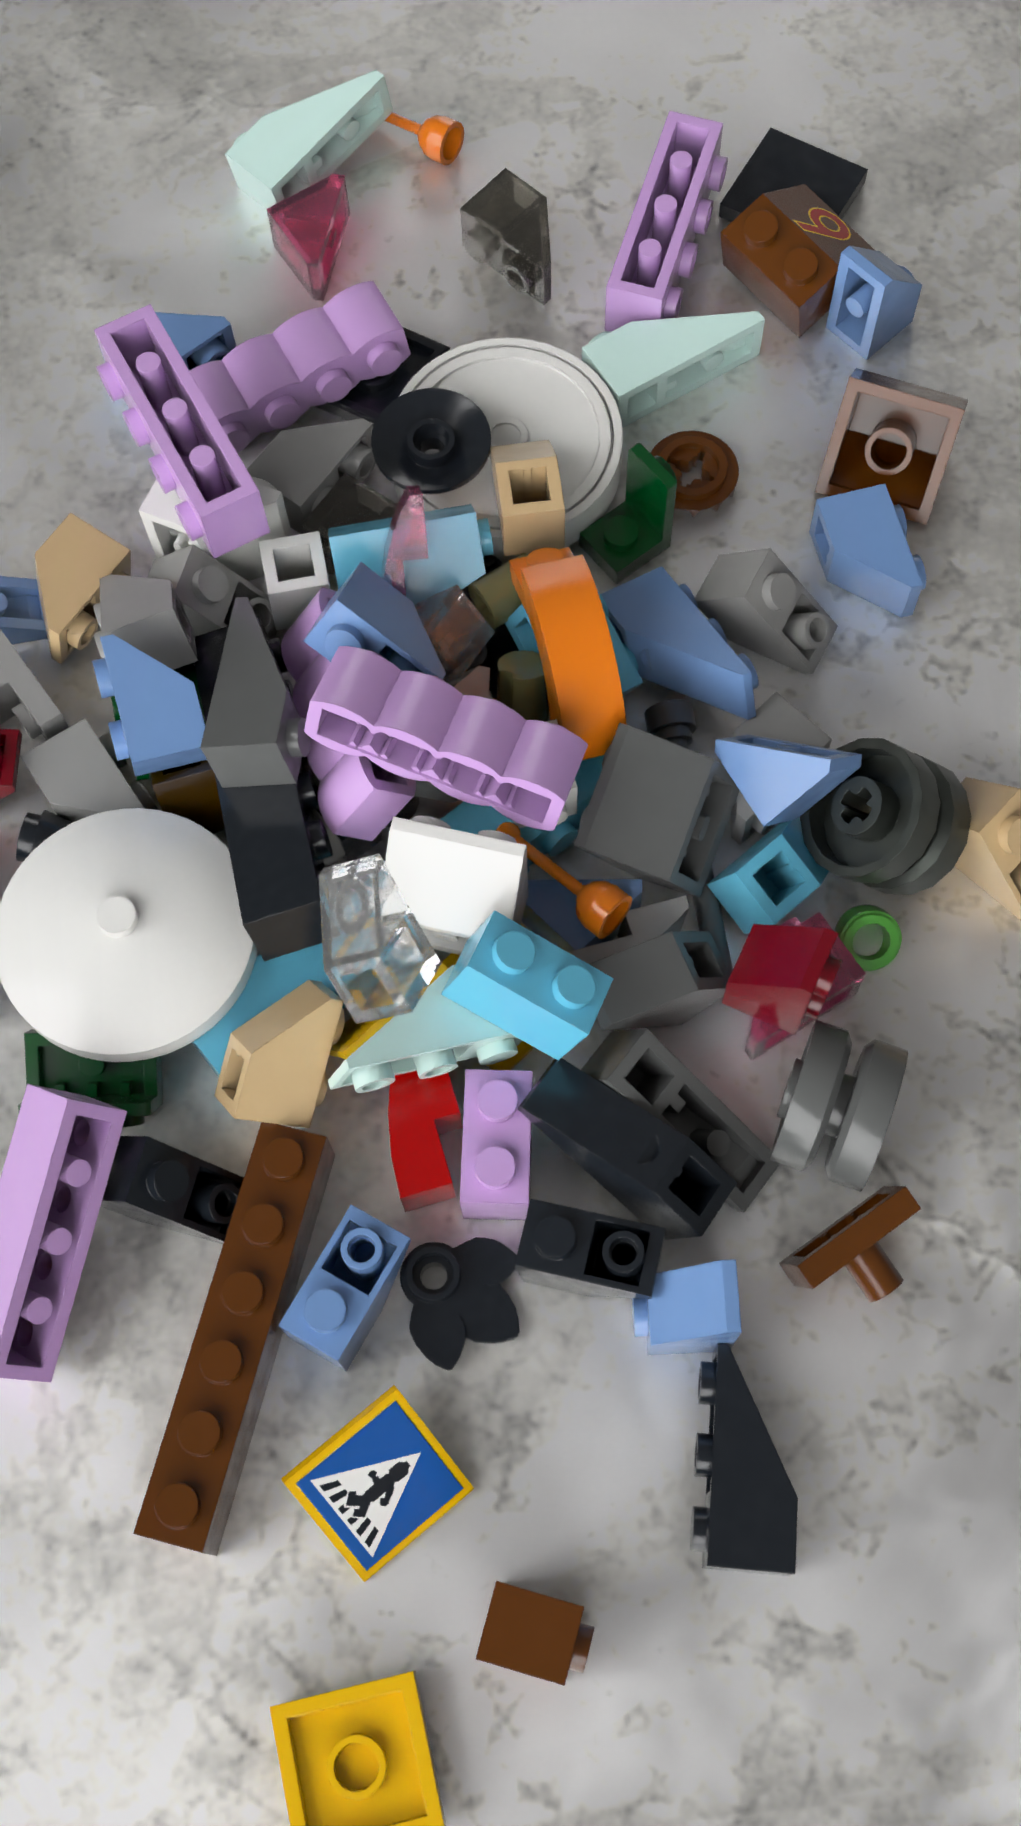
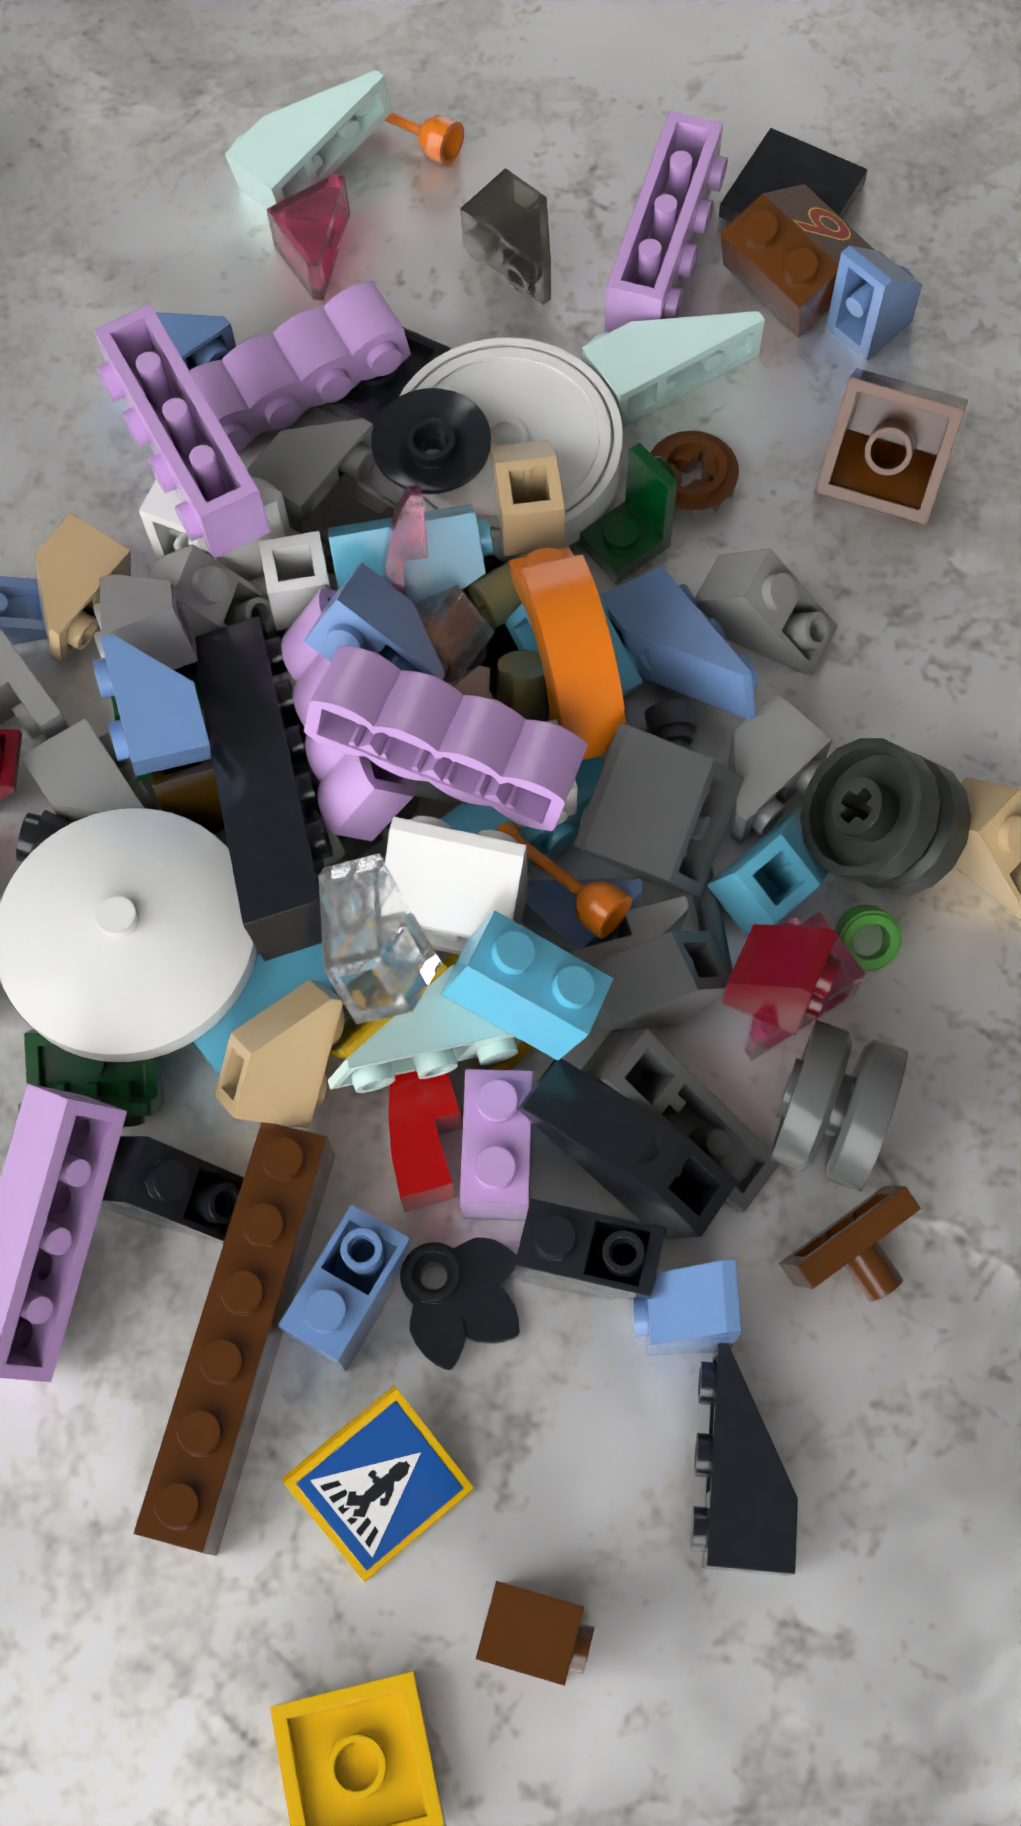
(252, 721): dark grey slope -> none
(783, 776): medium blue slope -> none
(866, 548): medium blue slope -> none

